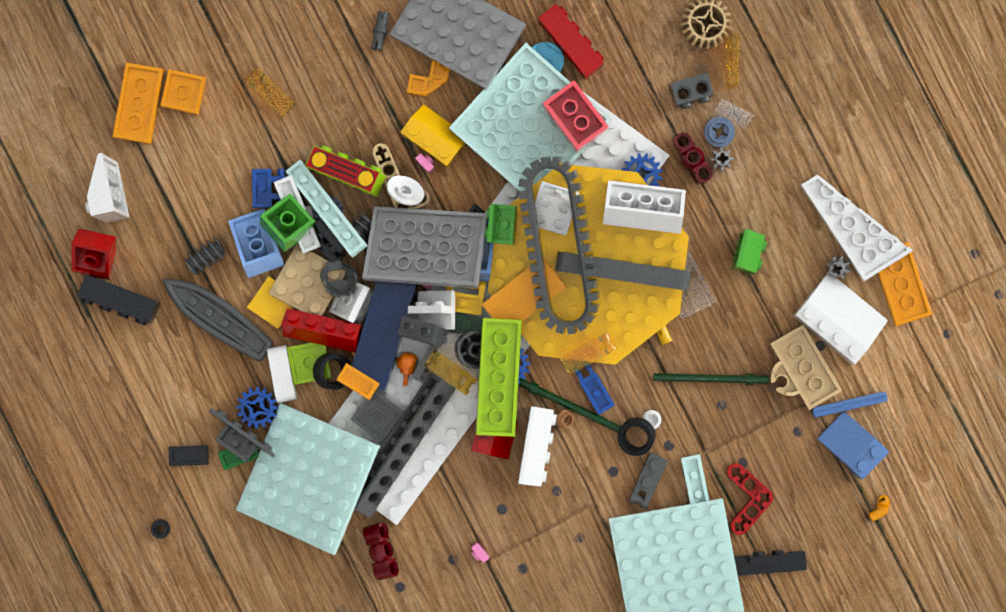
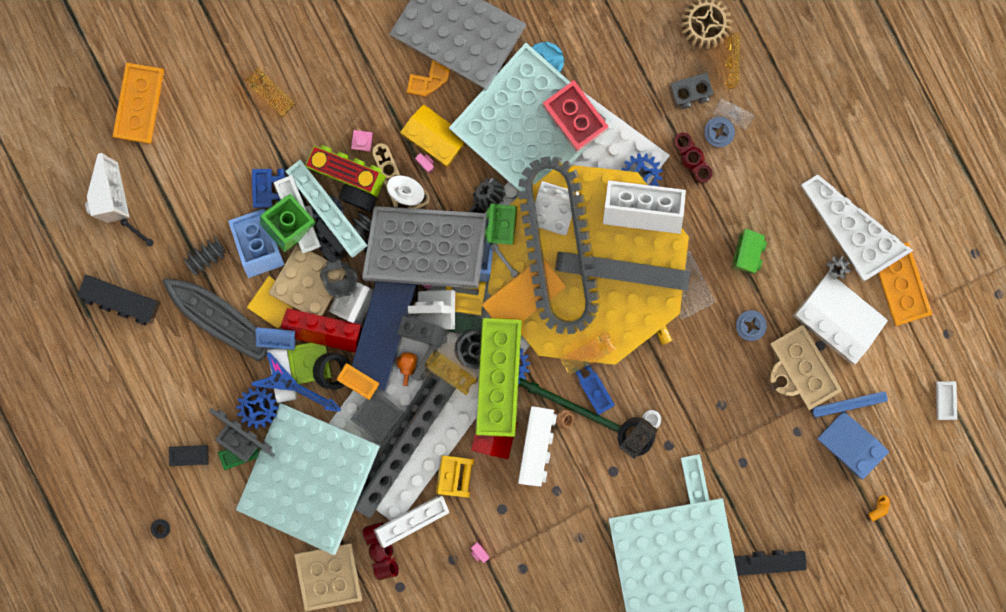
(93, 253): red slope -> none
(149, 242): none -> black hinge
(183, 92): light orange tile -> none
(275, 338): none -> medium blue plate
(283, 380): none -> blue piece
(328, 578): none -> tan plate
(357, 198): none -> black tyre
(362, 141): none -> bright pink plate
(380, 31): dark grey pin -> none
(411, 521): none -> white plate
(449, 475): none -> yellow plate
(488, 193): none -> dark grey gear
(494, 247): none -> light grey hinge
(570, 41): red brick -> none
(638, 438): none -> clear smoke plate
(648, 480): dark grey plate -> none
(725, 155): light grey gear -> none
(748, 379): dark green bar -> none
(754, 494): red beam -> none
(759, 322): none -> sand blue gear
(946, 400): none -> white tile

